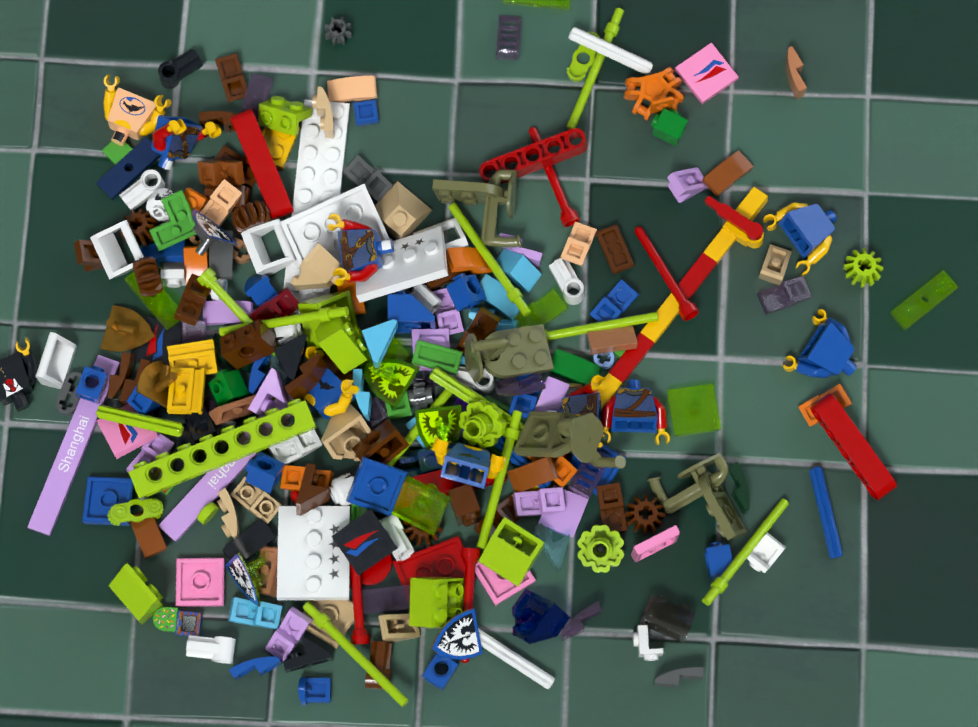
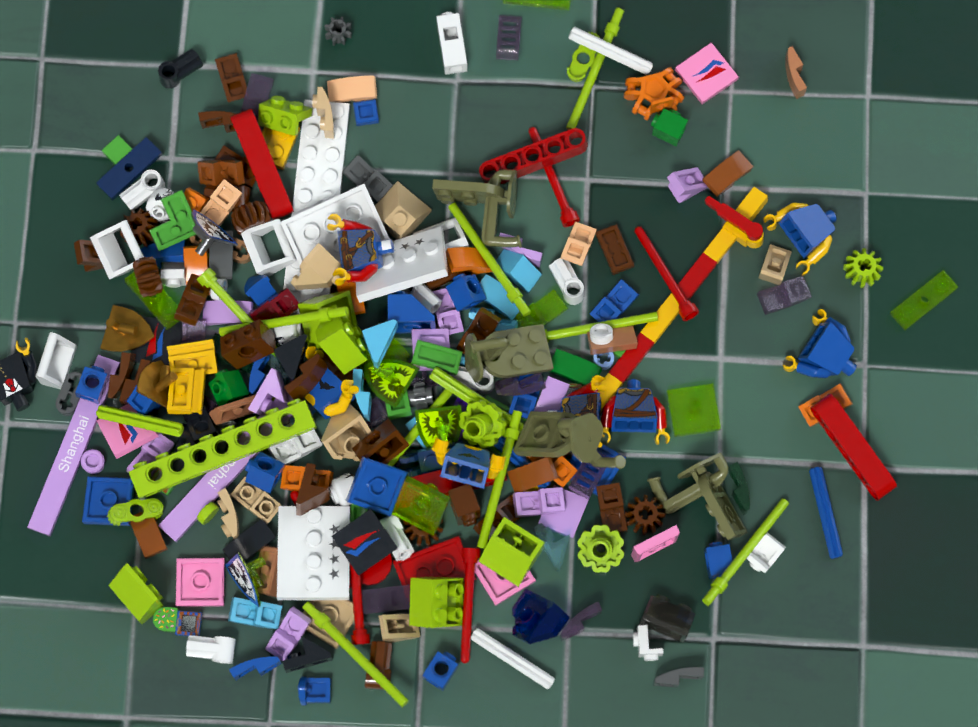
(93, 461): none -> lavender tile
(129, 113): torso -> none
(177, 136): torso -> none
(451, 43): none -> white brick
(459, 637): shield -> none
(601, 334): none -> white tile

